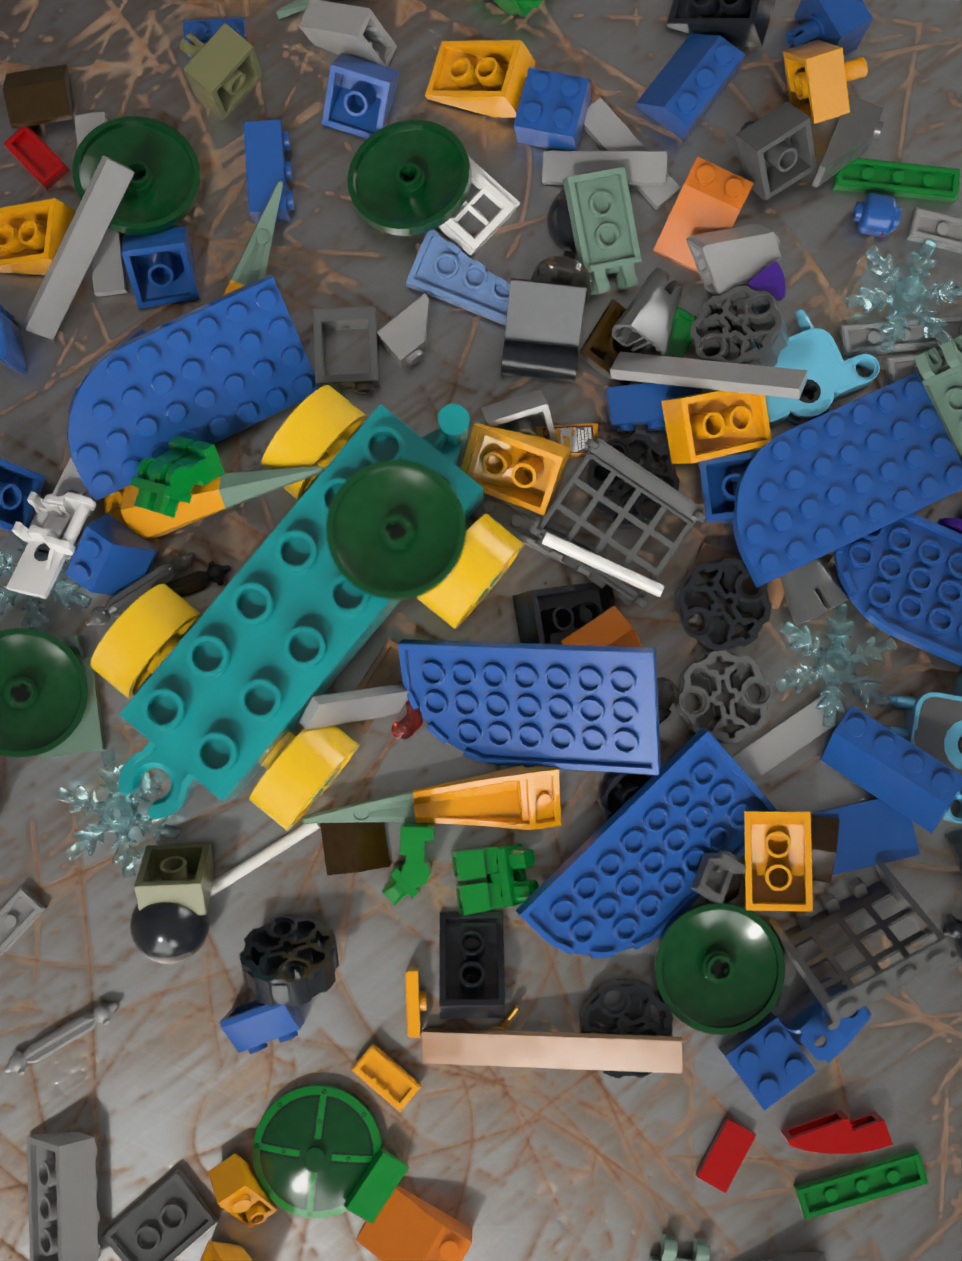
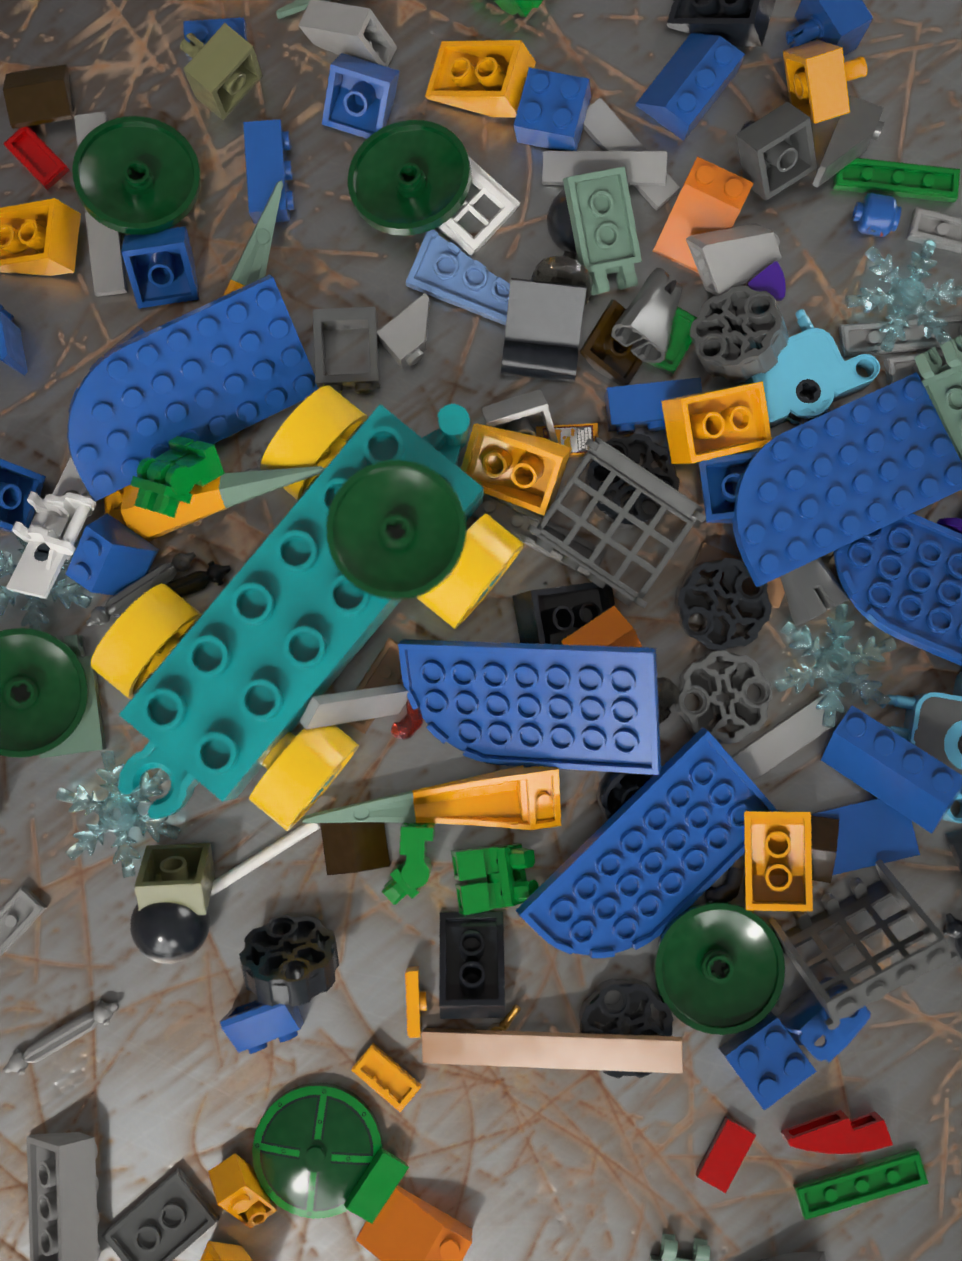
(78, 248): light grey tile -> none
(603, 564): white bar -> none
(709, 375): light grey tile -> none
(716, 874): dark grey bracket -> none

